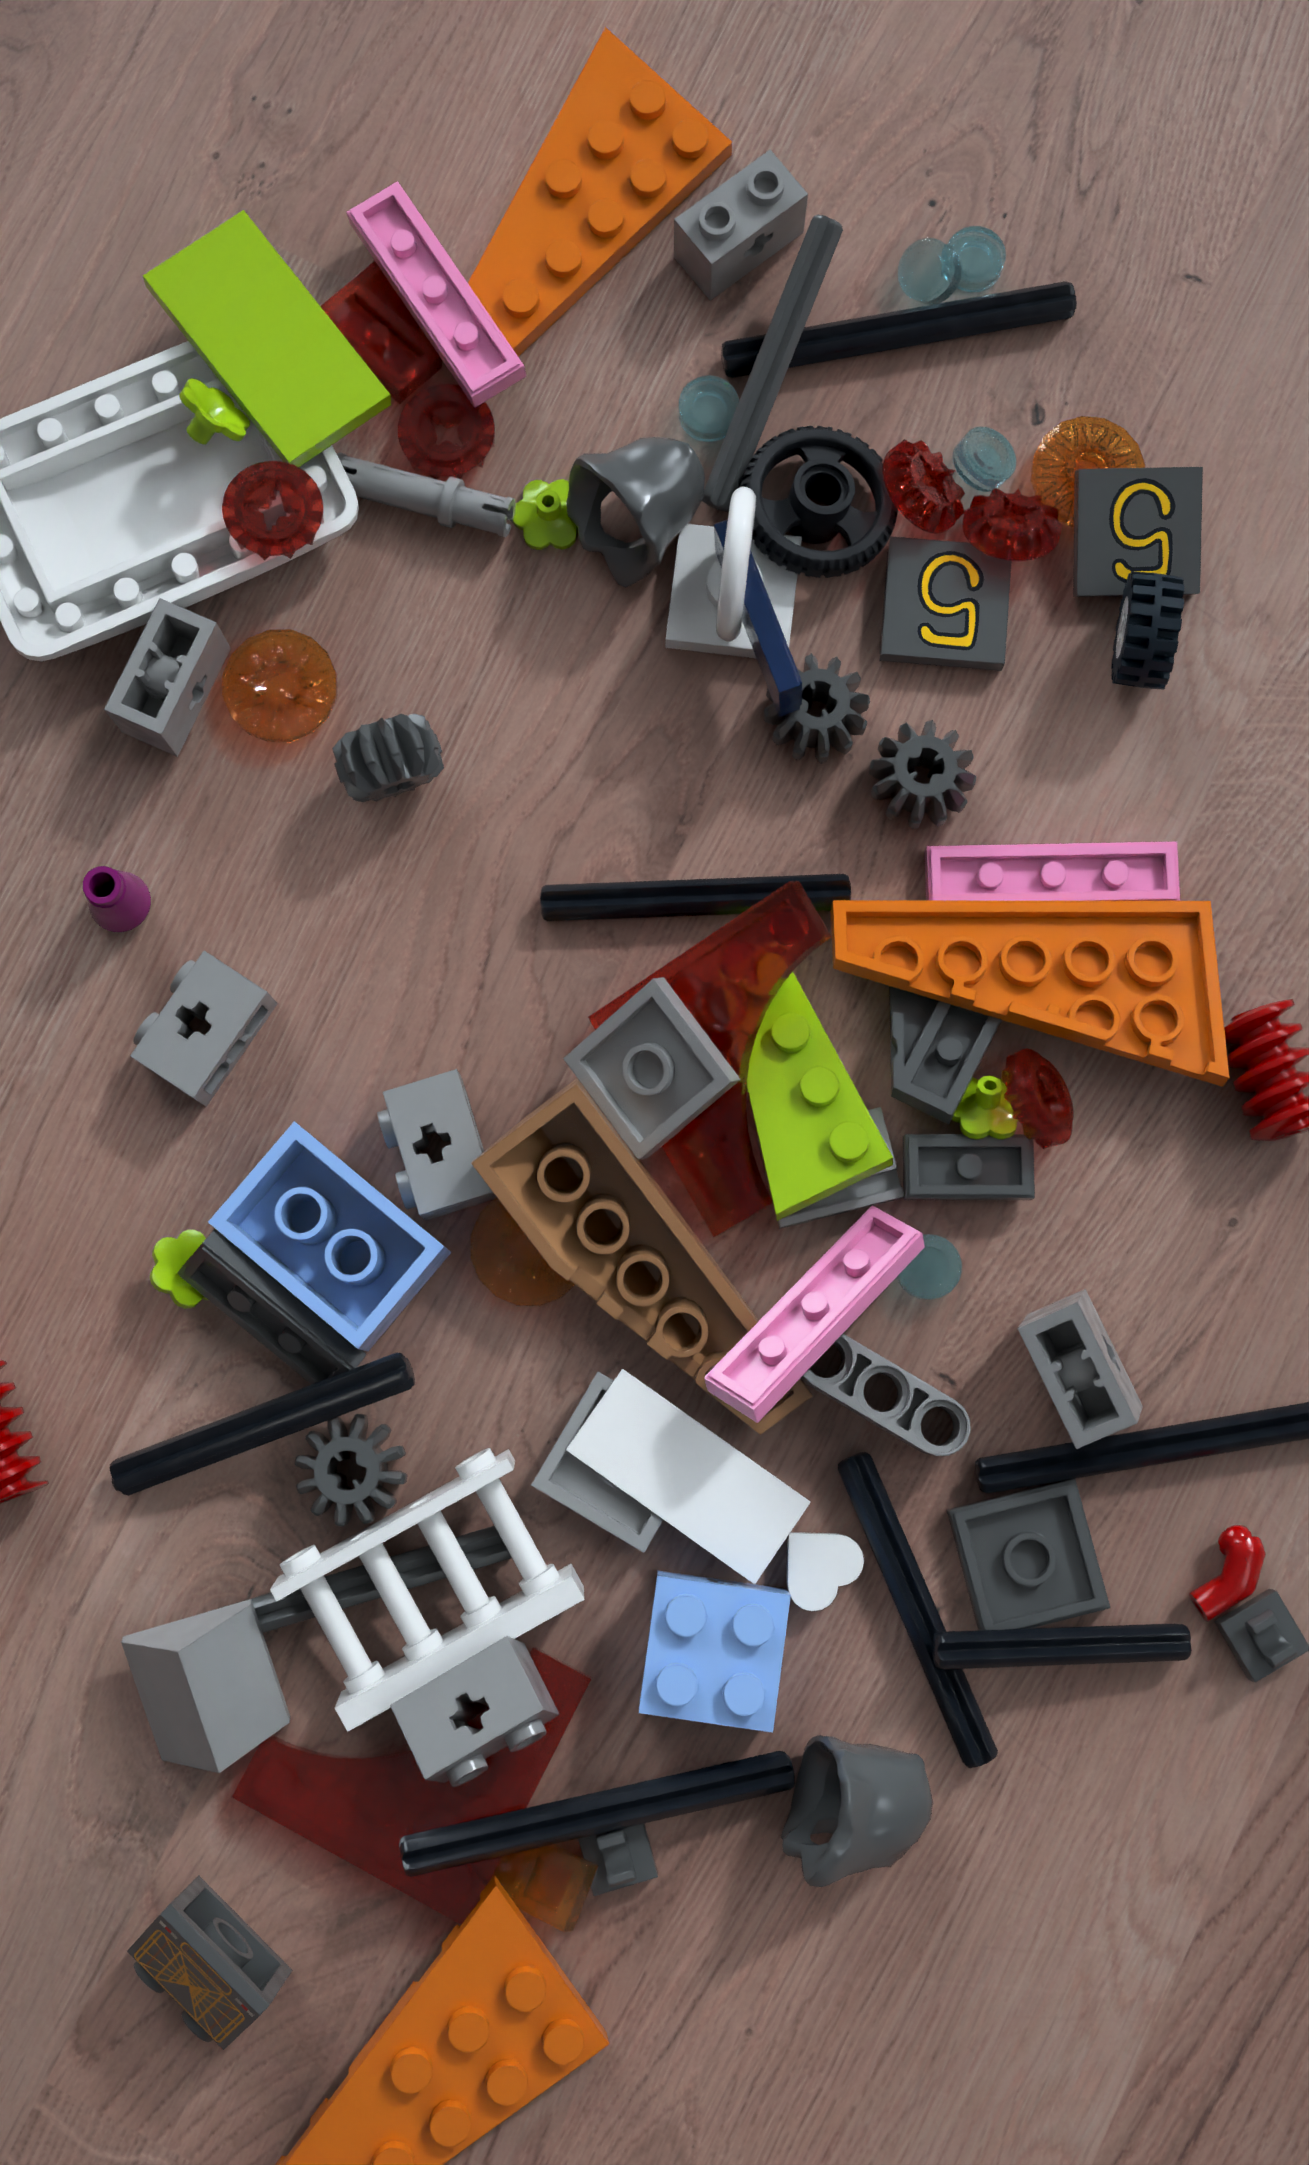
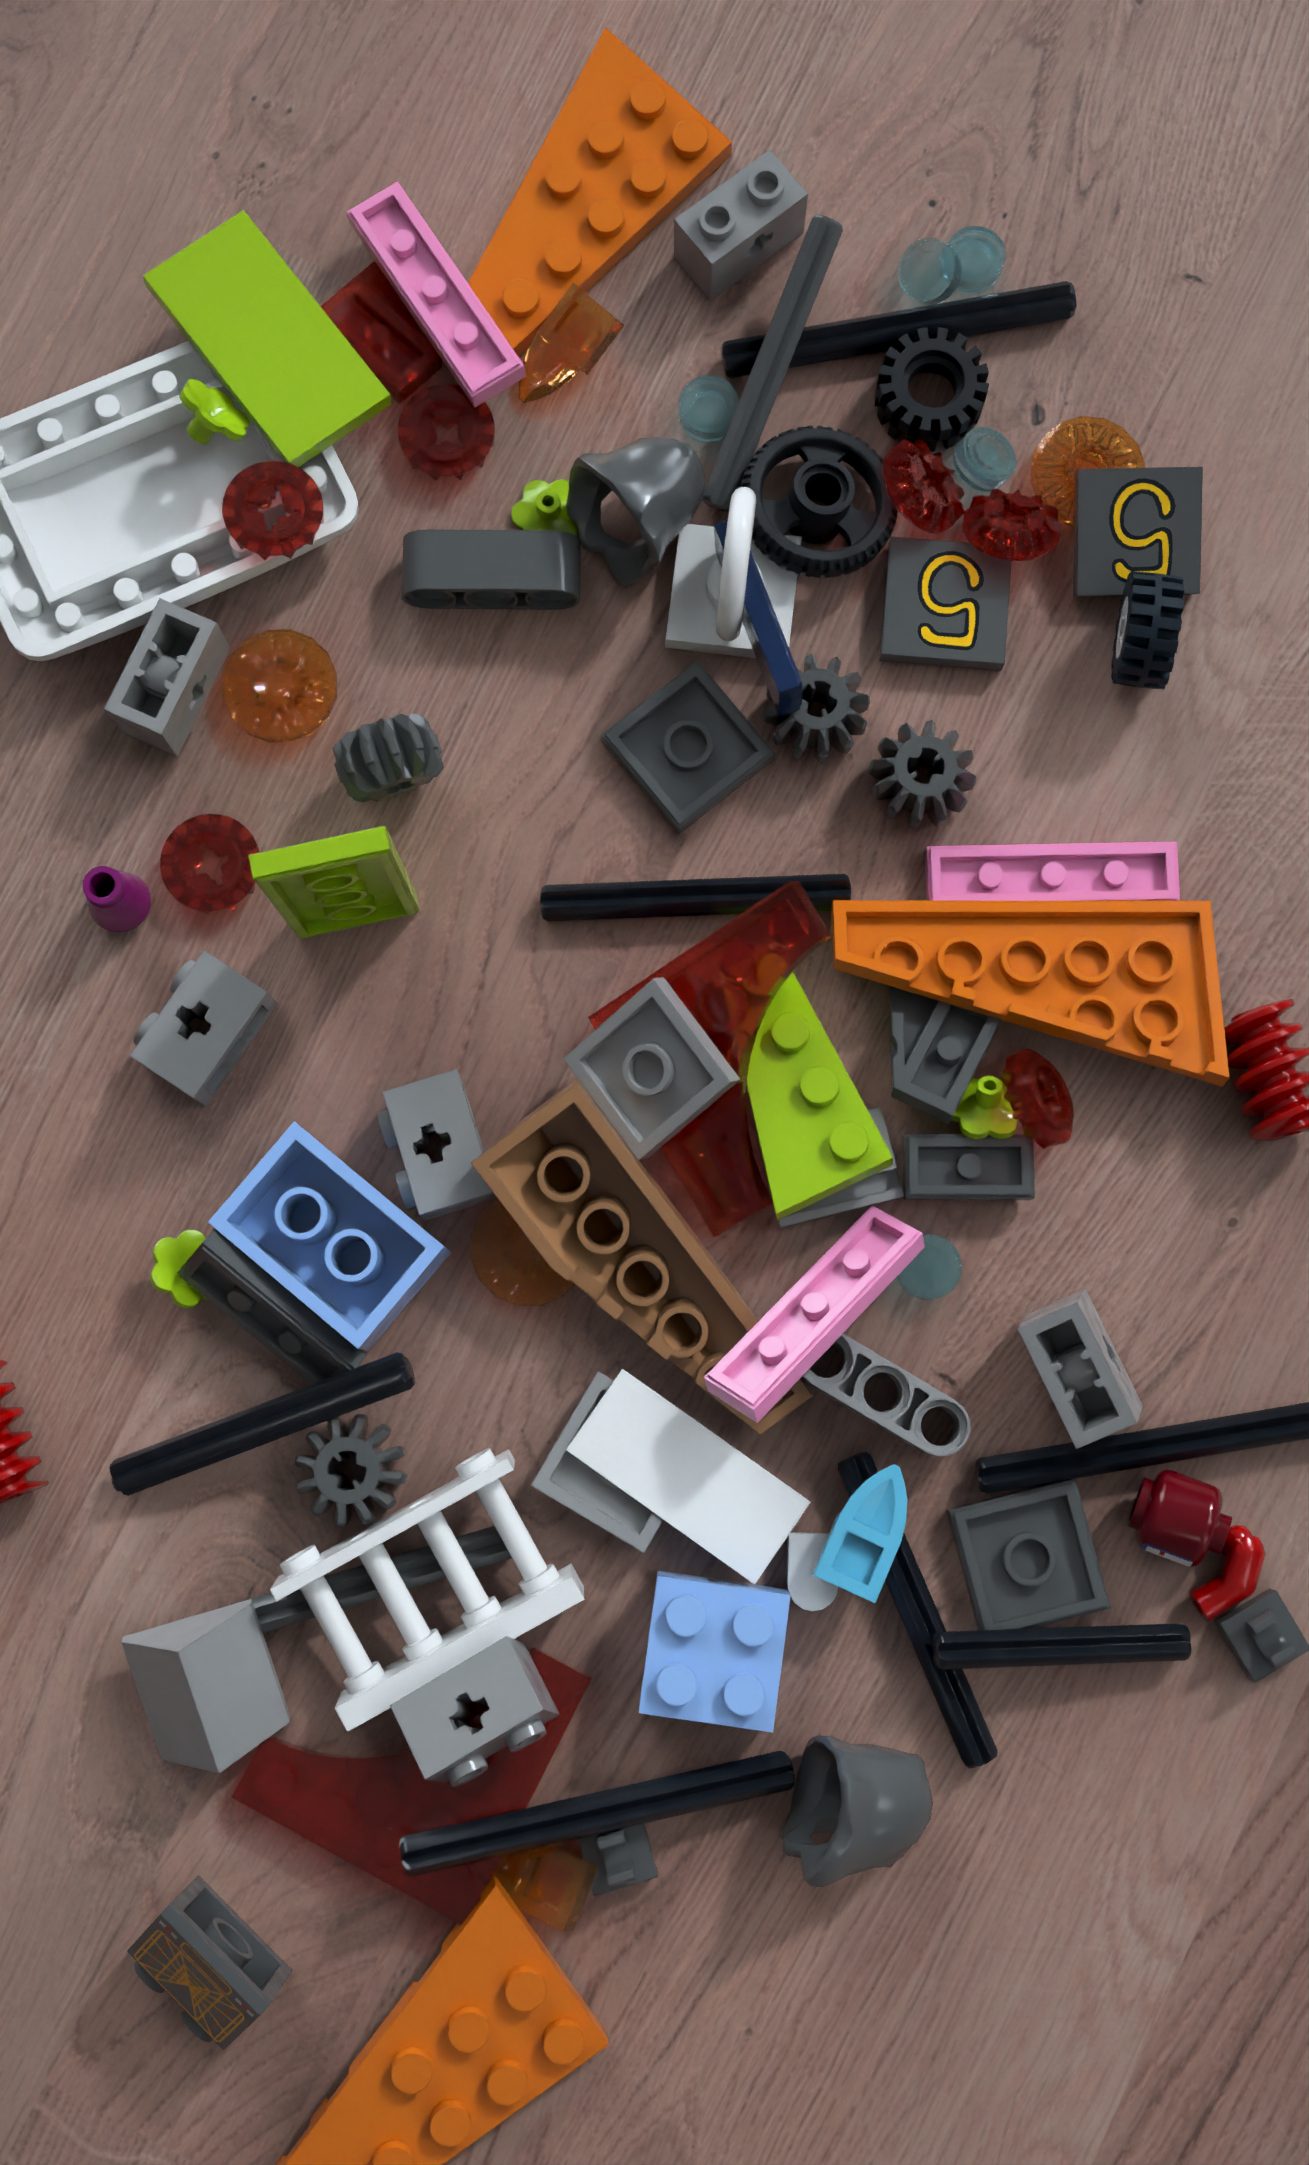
(183, 855): none -> clear red gear
(336, 882): none -> lime tile
(444, 500): light grey pin -> none
(491, 569): none -> dark grey beam
(565, 343): none -> clear orange plate
(688, 747): none -> dark grey tile
(866, 1536): none -> medium azure plate
(935, 357): none -> black tyre
(1179, 1518): none -> dark red head

